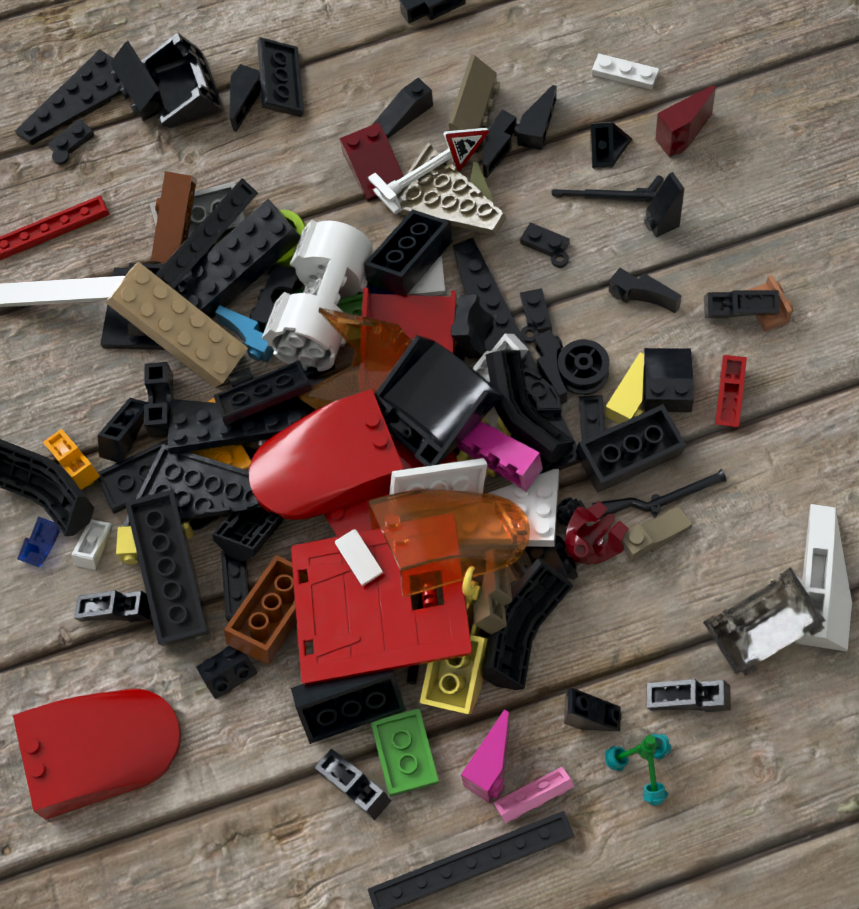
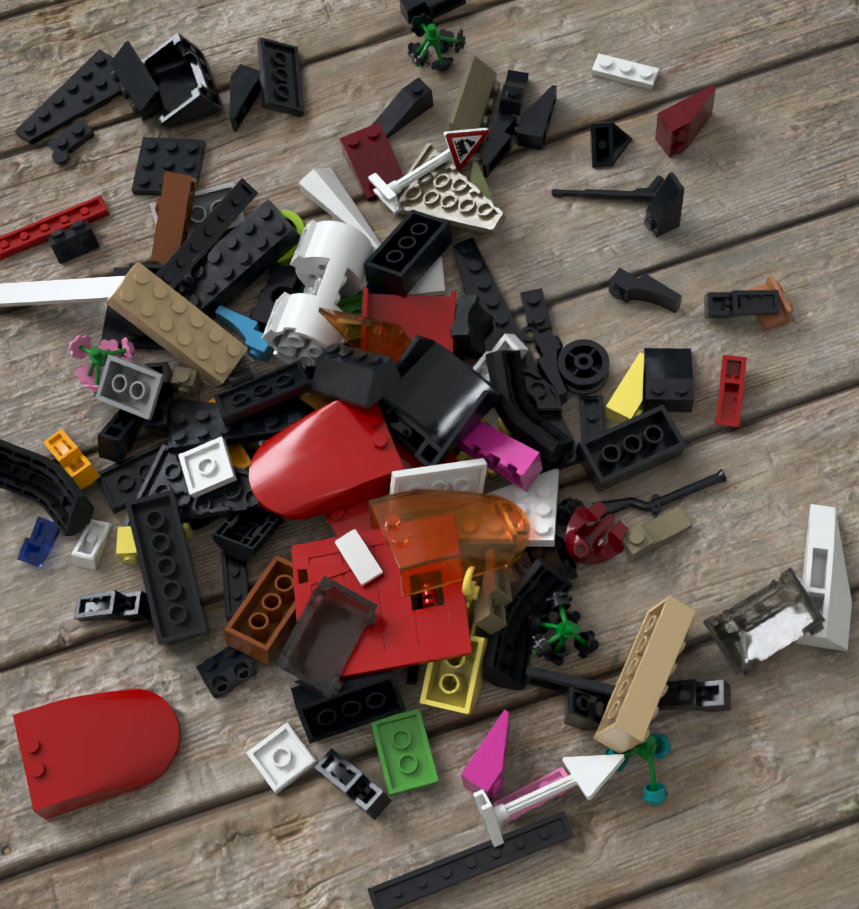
(73, 241): none -> black bracket
(91, 373): none -> bright pink plant
(130, 386): none -> light grey slope
(163, 155): none -> black plate
(186, 383): none -> dark tan brick
(207, 467): none -> white plate
(281, 758): none -> white tile
(324, 637): none -> clear smoke windscreen
(327, 192): none -> white wedge
(354, 375): none -> black slope
(440, 40): none -> black plant
(513, 92): none -> black slope
(547, 243): black hinge -> none
(561, 683): none -> black tile
(565, 627): none -> black plant
(586, 771): none -> white piece
(645, 675): none -> tan brick

